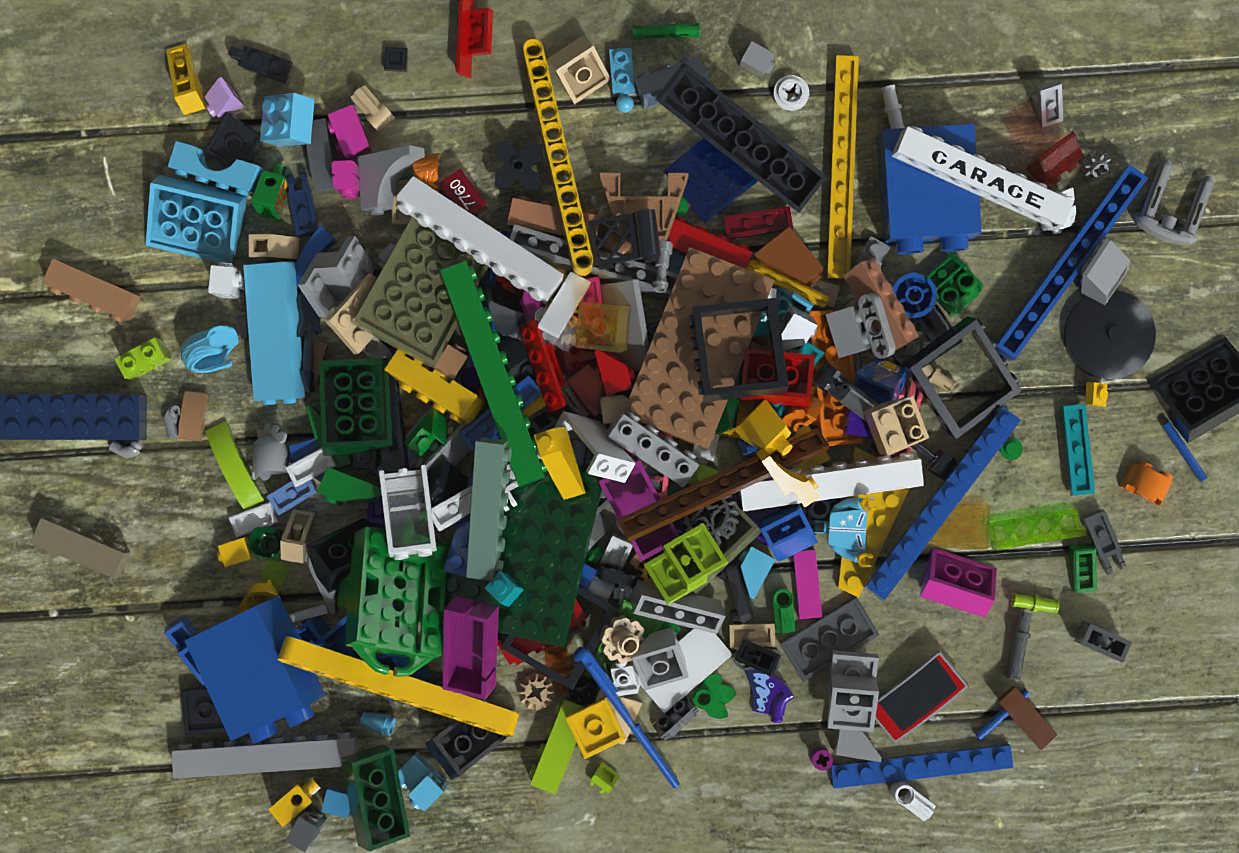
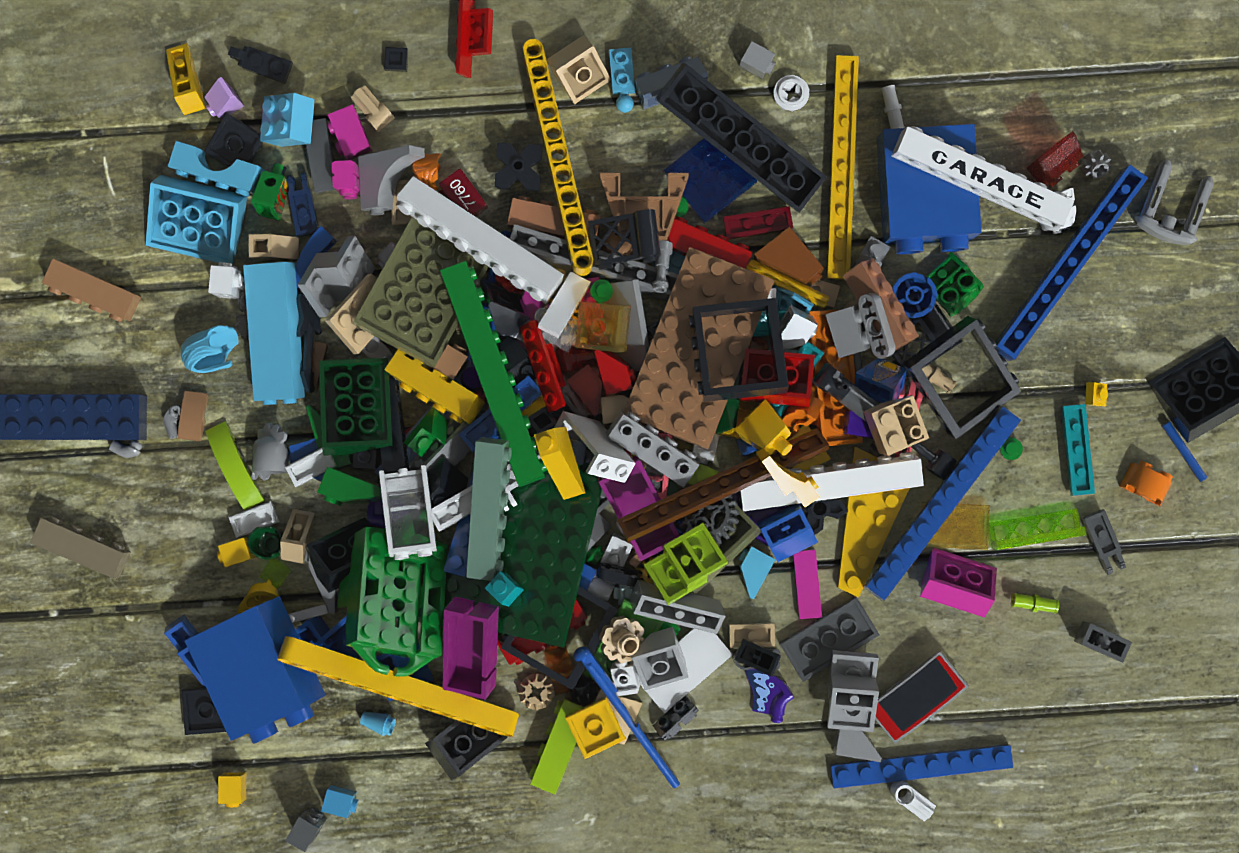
(143, 359): lime brick -> none
(232, 788): none -> yellow brick
(262, 756): light grey brick -> none
(286, 808): yellow torso -> none
(290, 496): medium blue plate -> none
(375, 797): dark green brick -> none
(422, 781): medium azure brick -> none
(601, 291): none -> green plate
(604, 778): lime tile -> none
(666, 31): green pin -> none
(717, 696): green plate -> none
(743, 610): black piece -> none
(783, 612): green piece -> none
(828, 760): magenta bush -> none
(847, 528): medium azure torso -> none
(996, 719): blue bar -> none
(1019, 644): dark grey pin -> none
(1027, 717): reddish brown tile -> none
(1049, 103): light grey slope -> none
(1074, 552): green slope -> none
(1104, 272): light grey slope -> none
(1110, 338): black dish -> none

